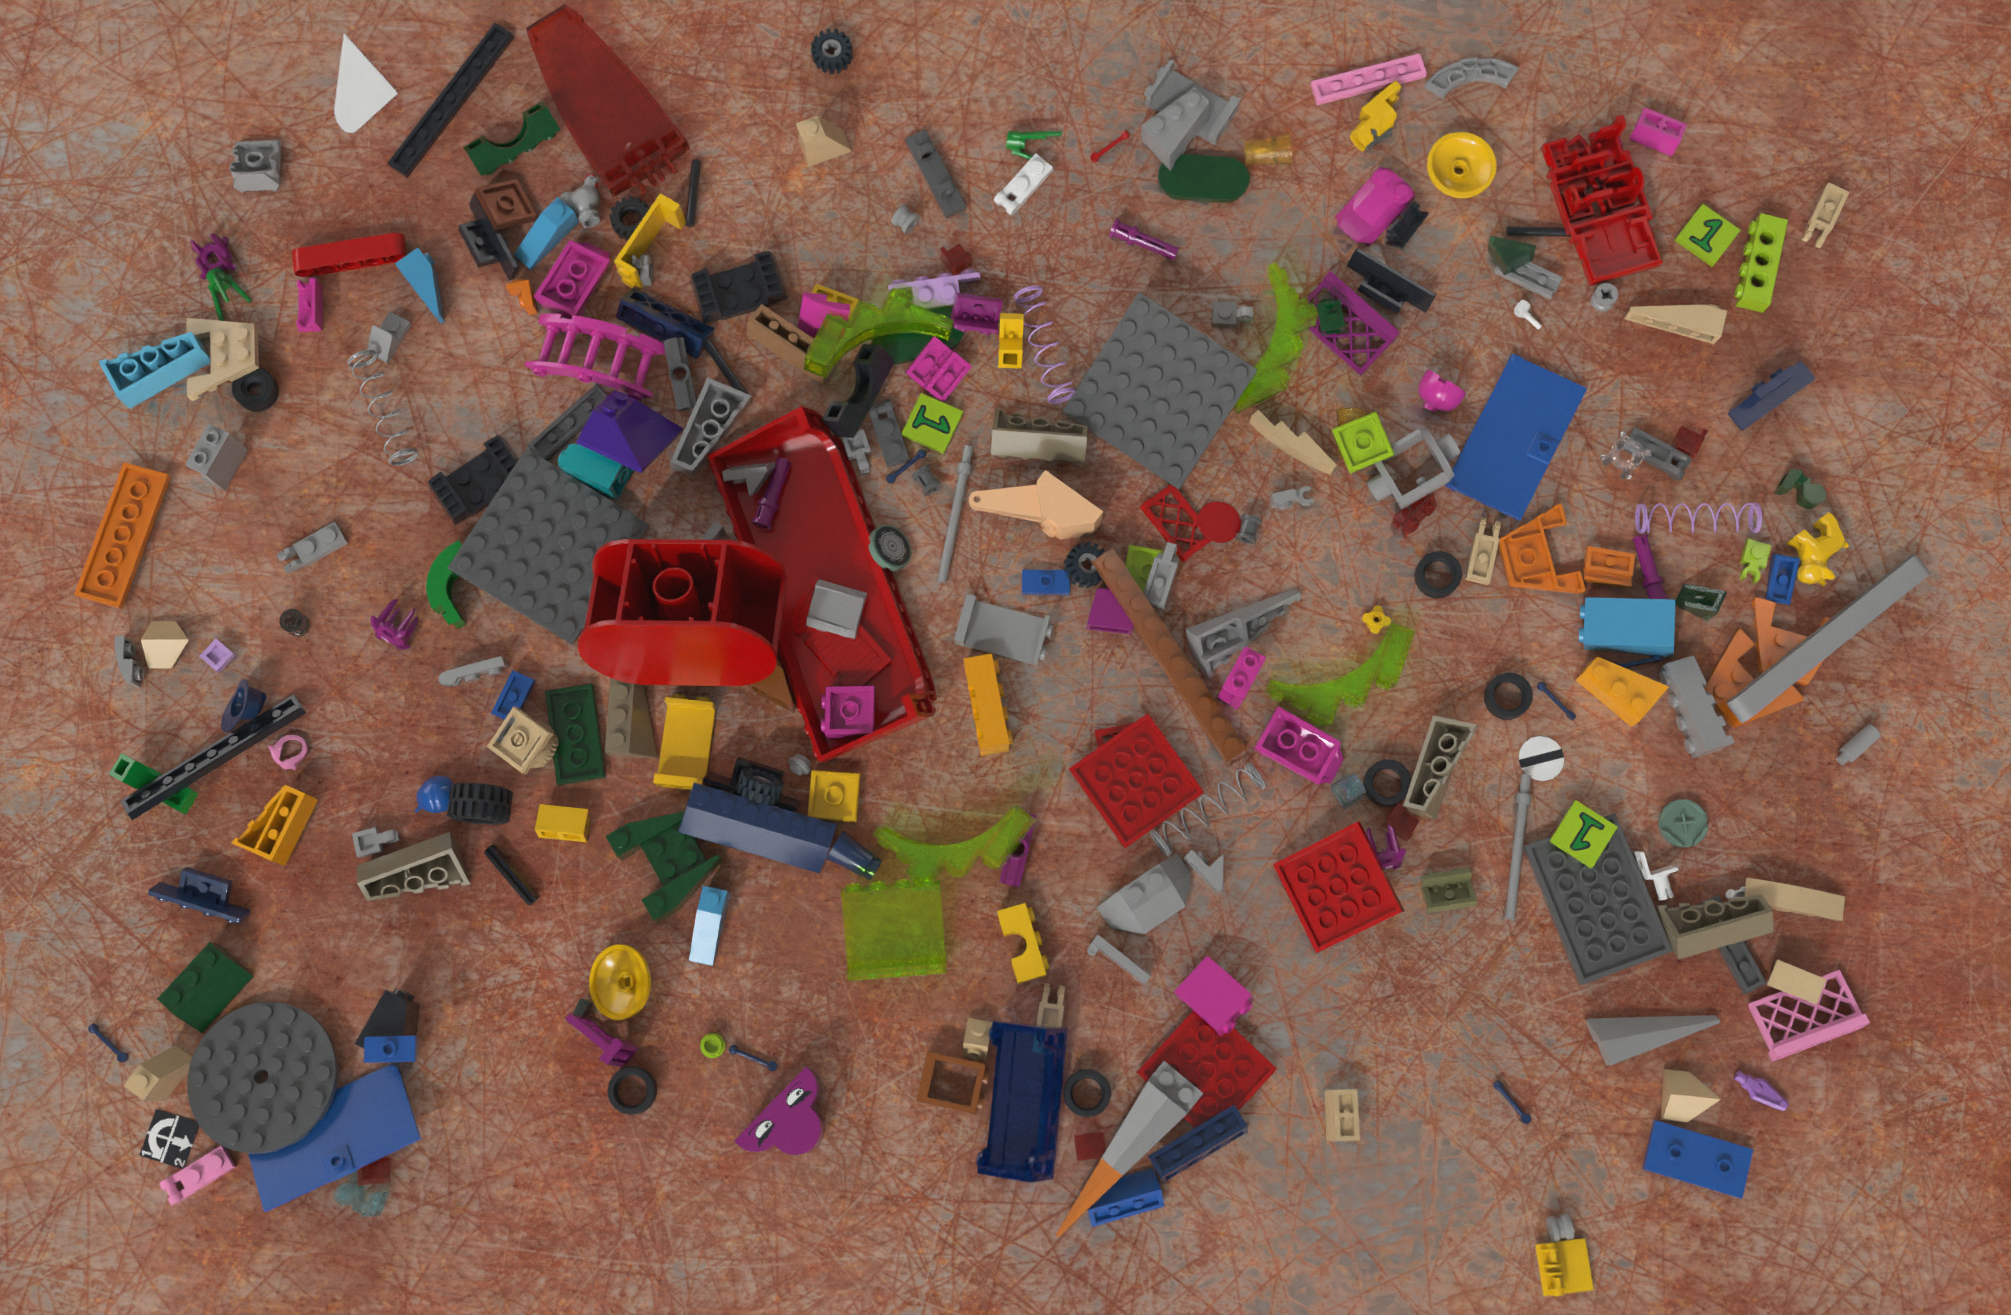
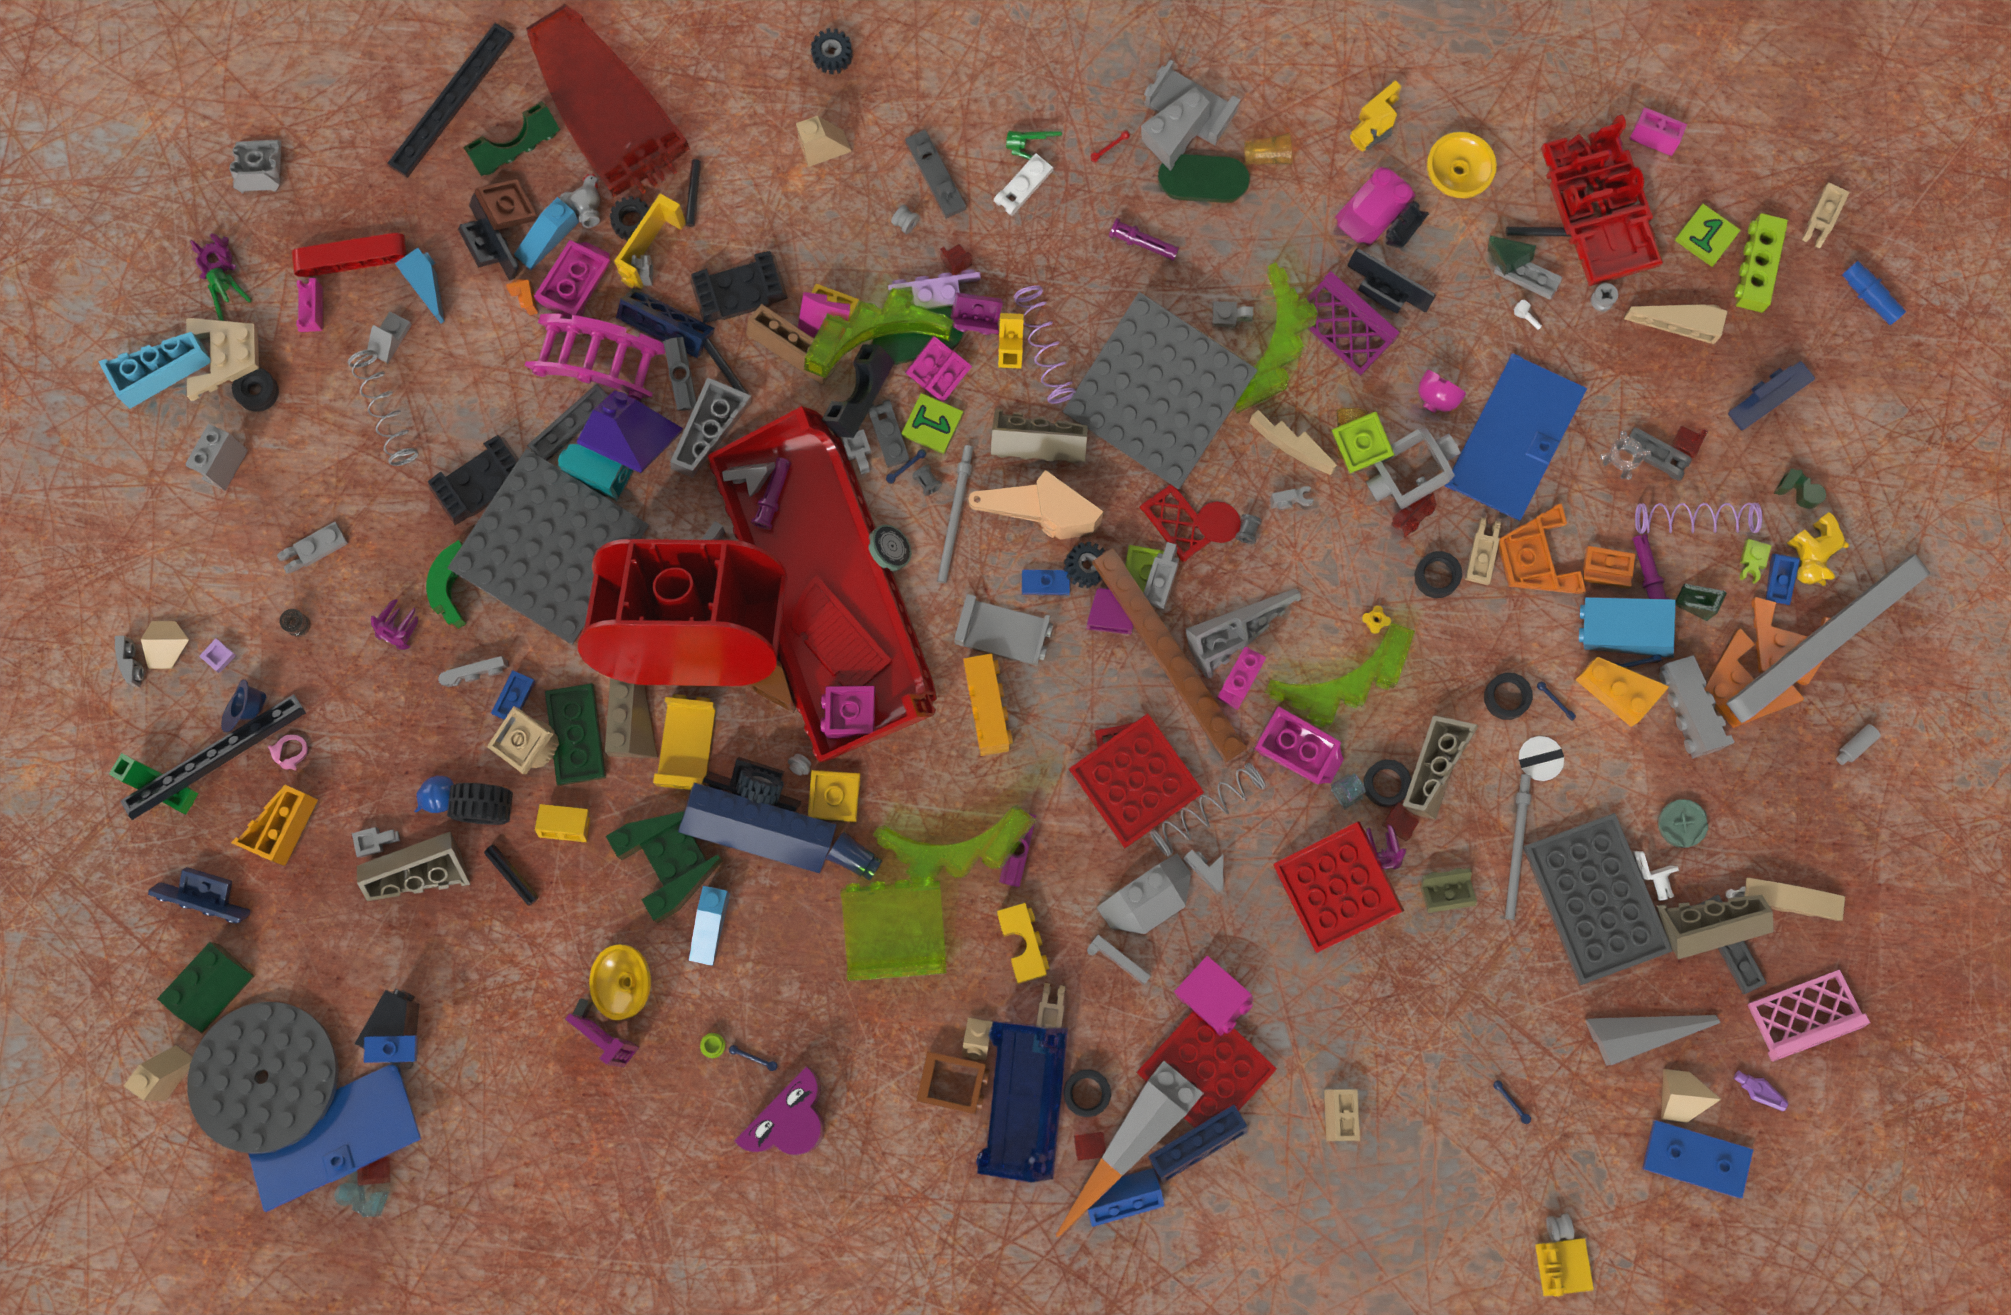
(121, 1056): dark blue hinge -> none
(122, 535): orange plate -> none
(169, 1139): black sticker -> none
(198, 1174): bright pink plate -> none
(359, 89): white sticker -> none
(613, 1090): black tyre -> none
(836, 609): light grey slope -> none
(1330, 316): dark green brick -> none
(1368, 79): bright pink plate -> none
(1471, 70): light grey tile -> none
(1583, 834): lime tile -> none
(1796, 981): tan hinge -> none
(1873, 292): none -> blue piece

